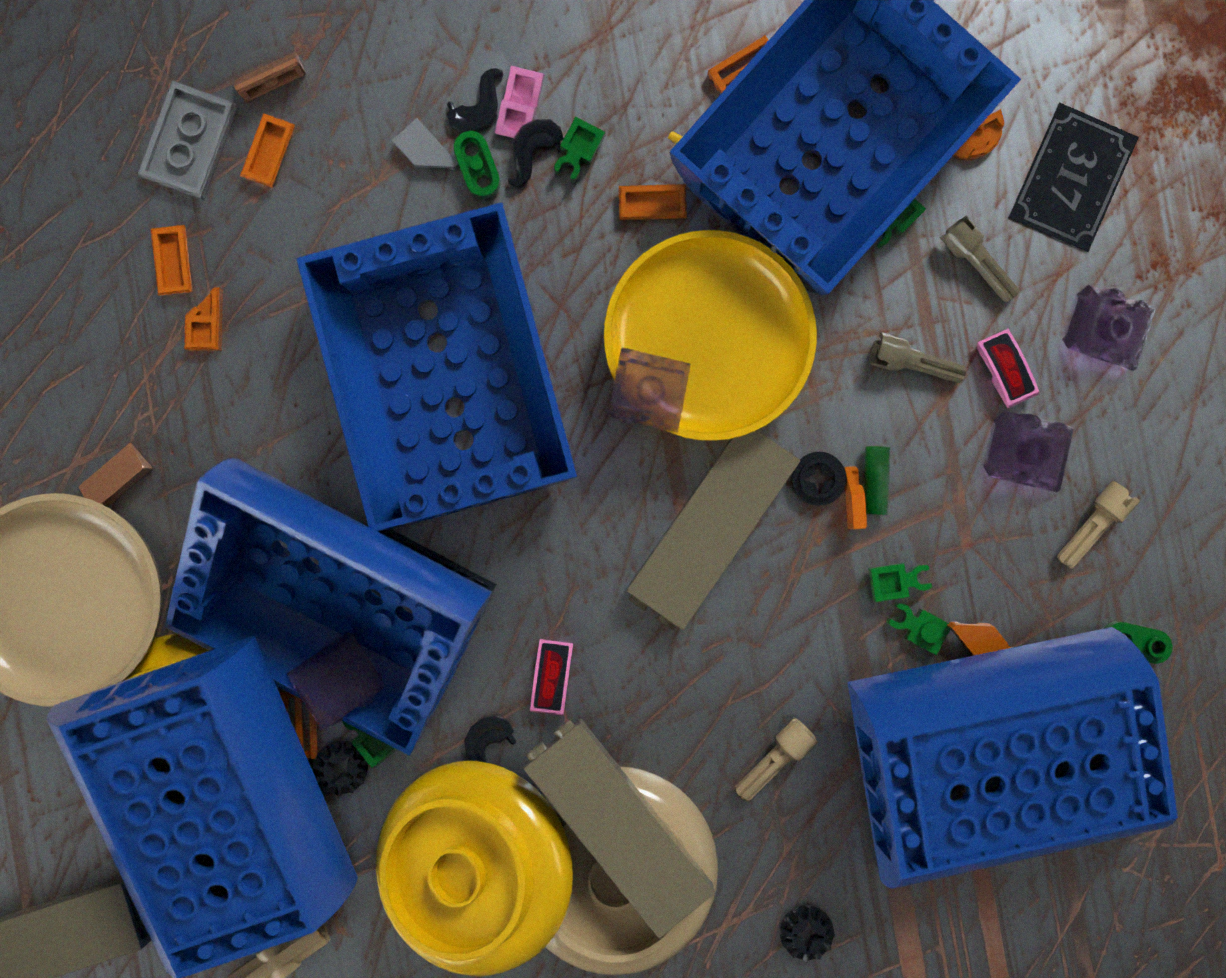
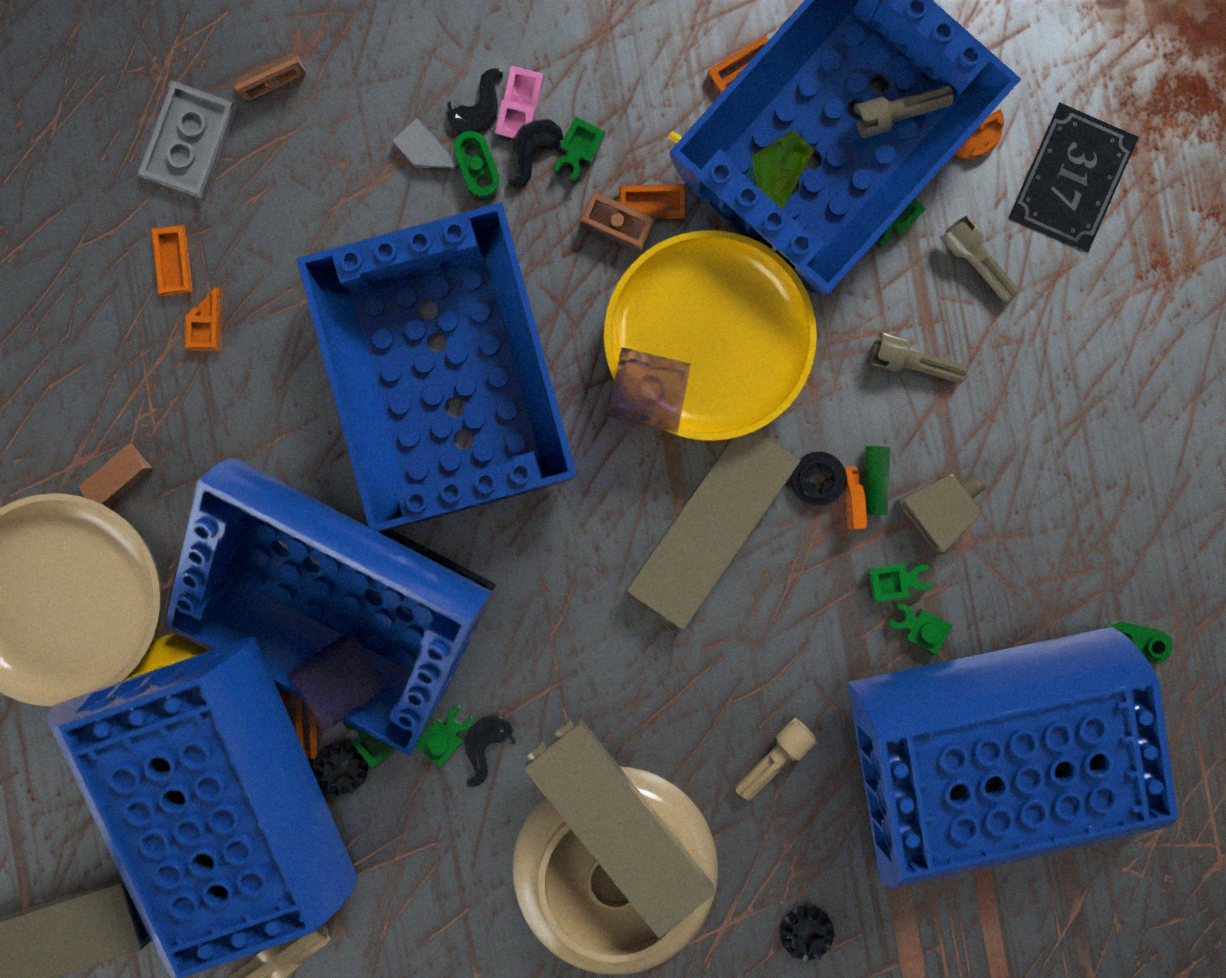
(267, 150): orange tile -> none
(442, 737): none -> green plate
(474, 868): yellow dish -> none
(551, 677): slope -> none
(616, 222): none -> nougat slope
(781, 165): none -> clear neon green slope
(880, 114): none -> dark tan piece
(943, 508): none -> dark tan torso
(979, 637): orange tile -> none
(1009, 368): slope -> none
(1029, 451): clear purple slope -> none
(1109, 326): clear purple slope -> none
(1110, 506): tan piece -> none

